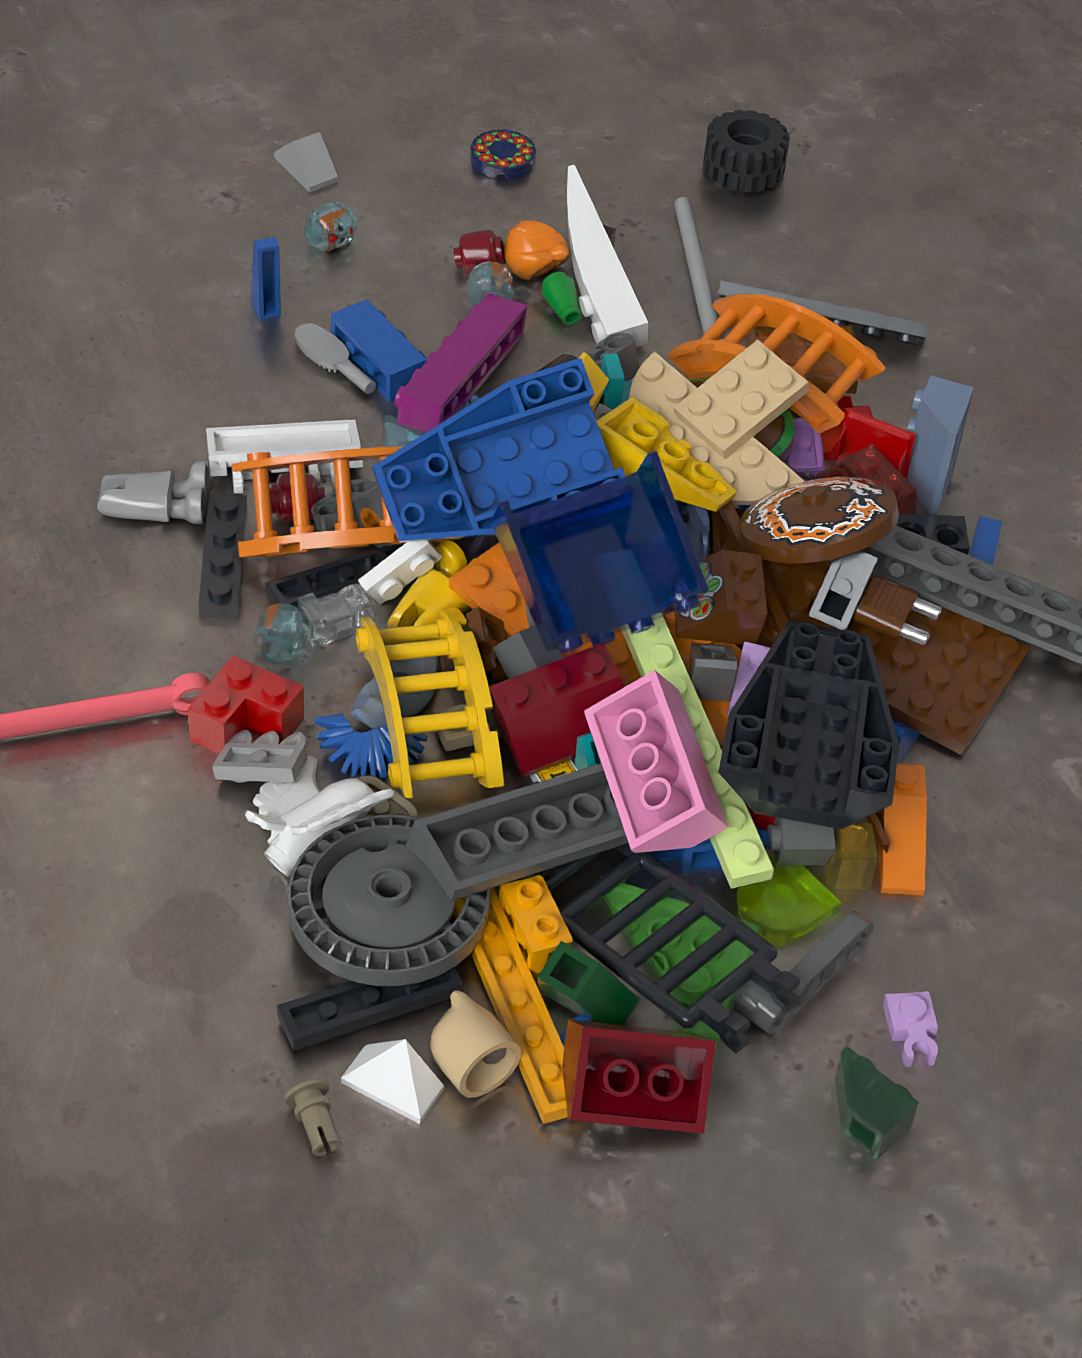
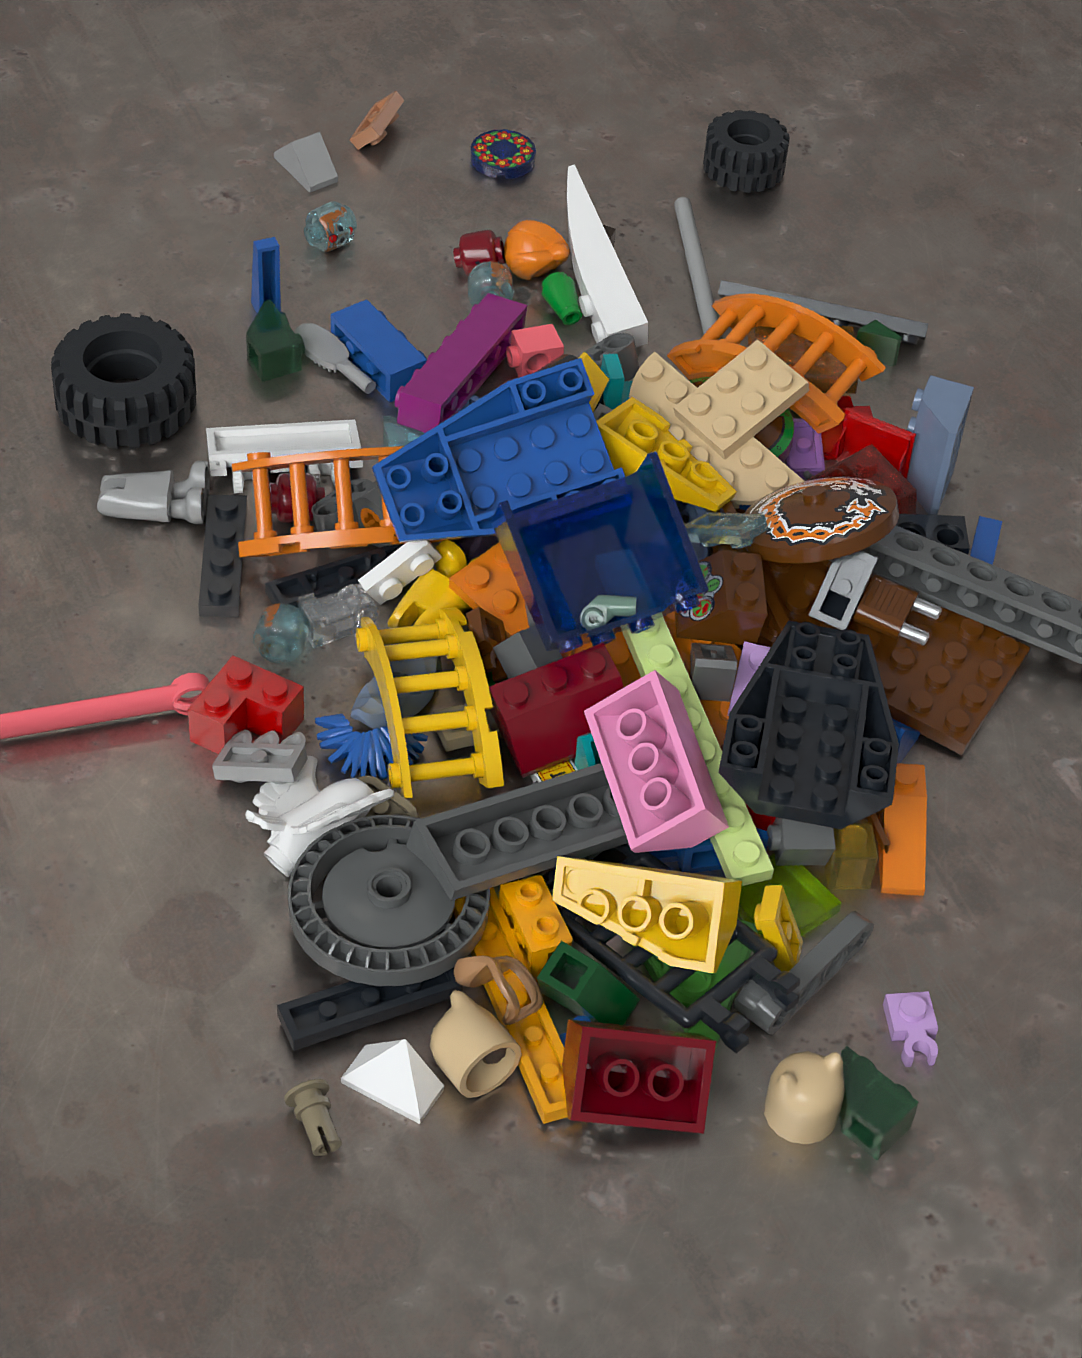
(131, 410): none -> black tyre
(273, 345): none -> clear green slope
(378, 118): none -> nougat plate
(482, 969): none -> medium nougat piece
(533, 348): none -> coral brick
(604, 608): none -> sand green arm
(666, 912): none -> yellow wedge
(726, 528): none -> clear light blue plate
(779, 926): none -> yellow plate
(805, 1096): none -> tan piece
(881, 341): none -> dark green slope

